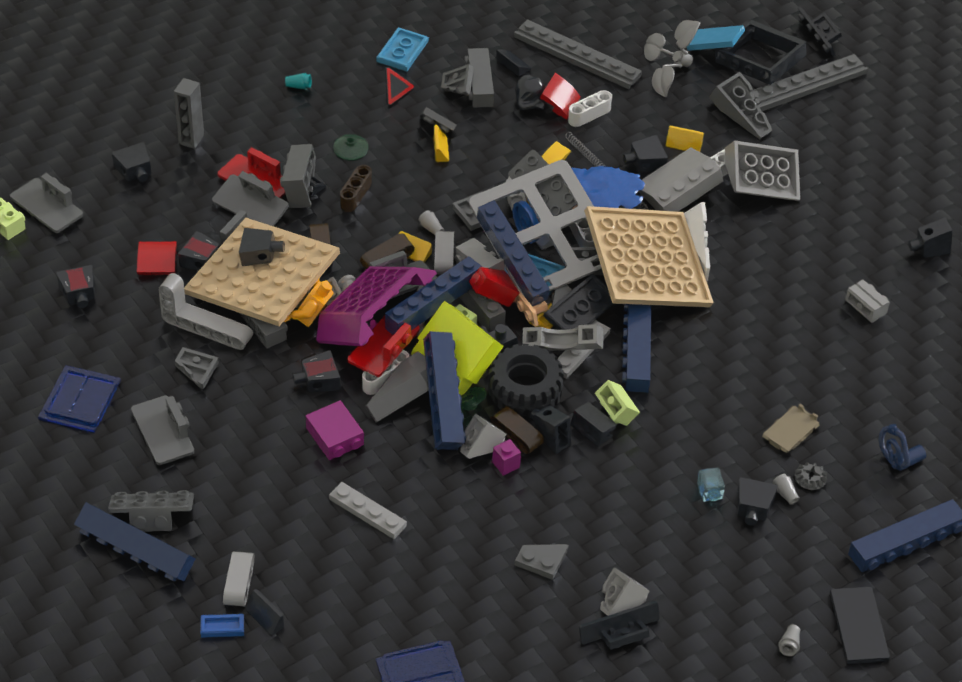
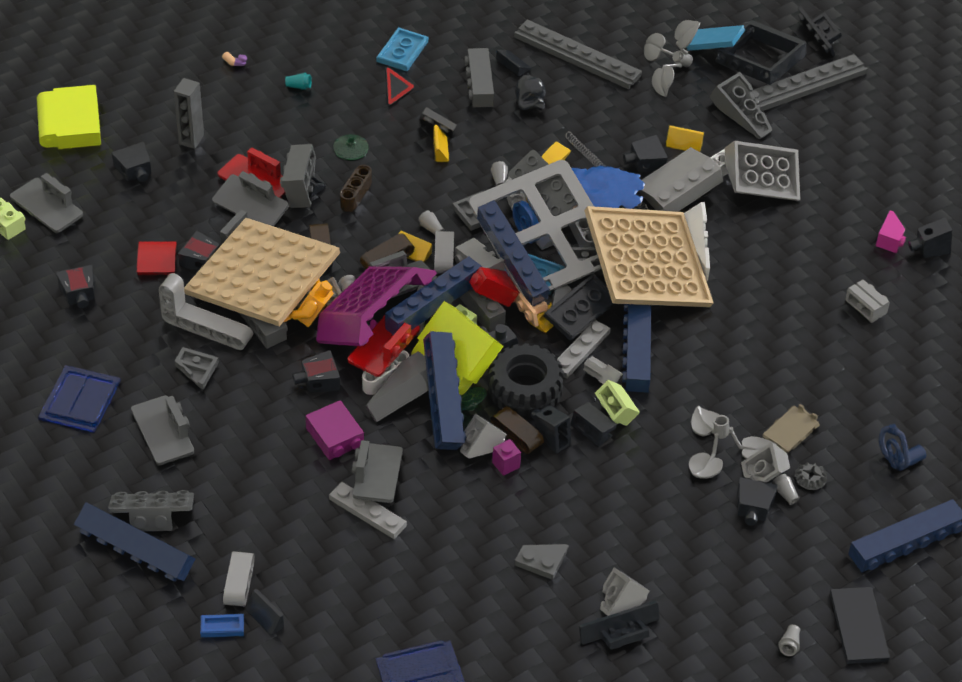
(68, 117): none -> neon yellow piece
(240, 61): none -> arm
(258, 247): black torso -> none
(376, 471): none -> dark grey bracket
(458, 80): dark grey wing -> none
(499, 172): none -> light grey cone
(560, 95): slope -> none
(572, 339): light grey arch -> none
(590, 108): white beam -> none
(601, 371): none -> light grey piece
(705, 422): none -> light grey plant
(711, 484): clear light blue brick -> none
(766, 464): none -> light grey slope
(891, 234): none -> dark pink slope

